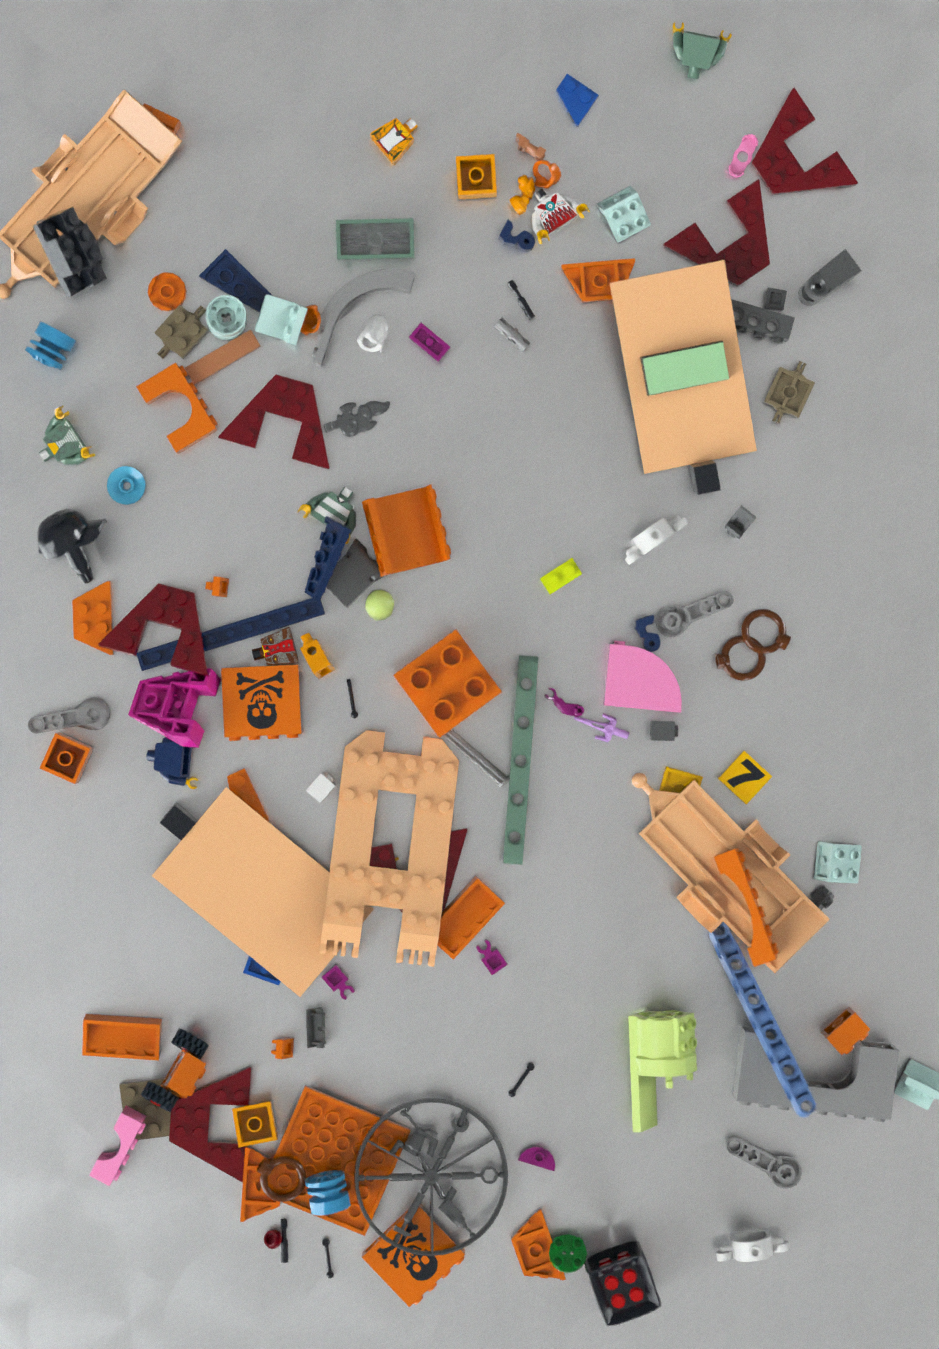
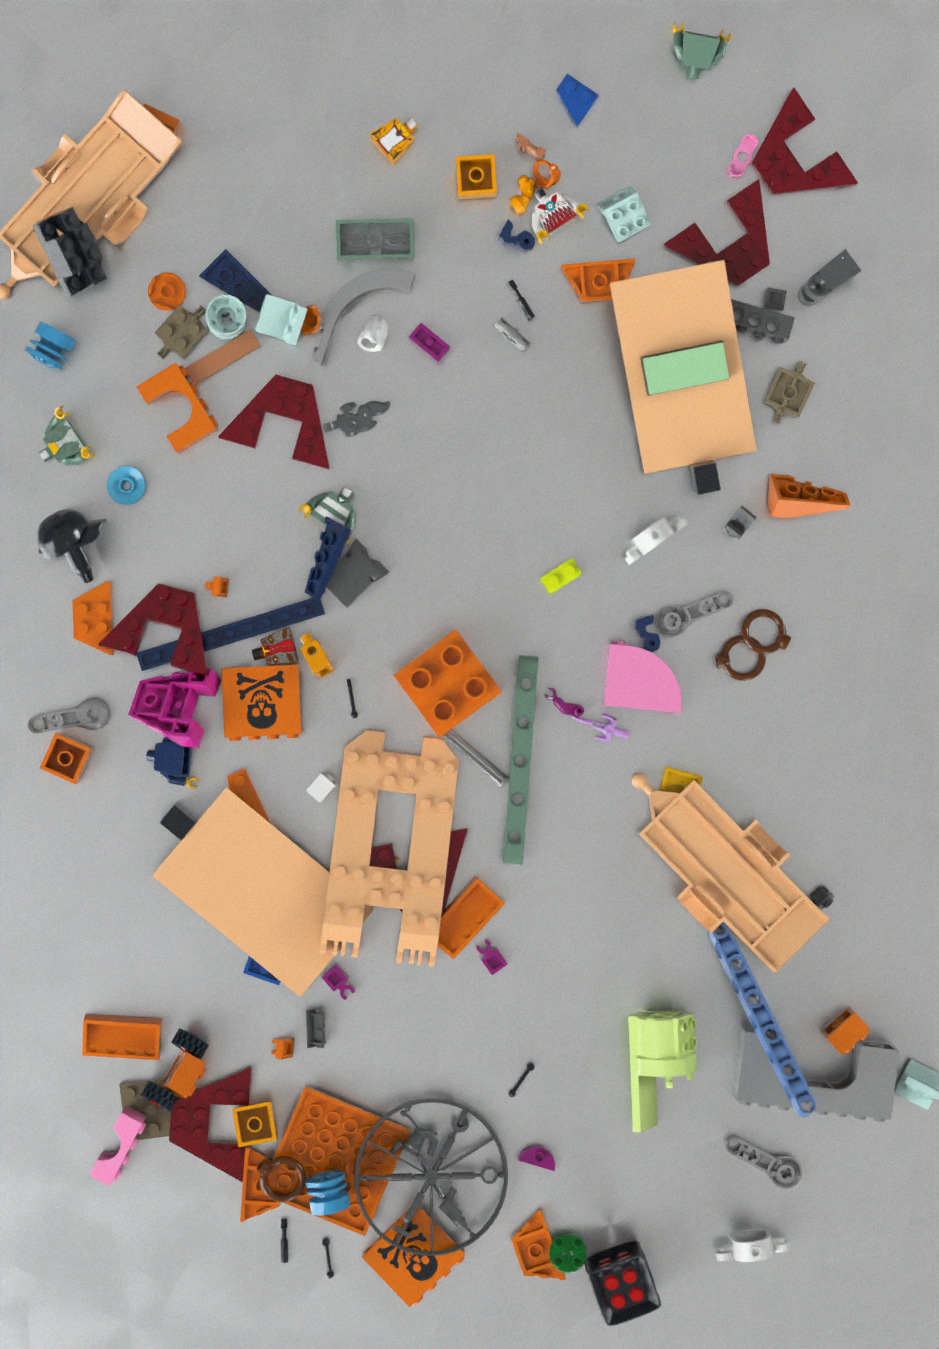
(273, 1239): dark red plate -> none
(379, 604): yellowish green hair -> none
(406, 530): orange panel -> none
(663, 730): dark grey brick -> none
(744, 777): yellow tile -> none
(762, 948): orange arch -> none
(796, 499): none -> orange wedge
(837, 862): light aqua bracket -> none

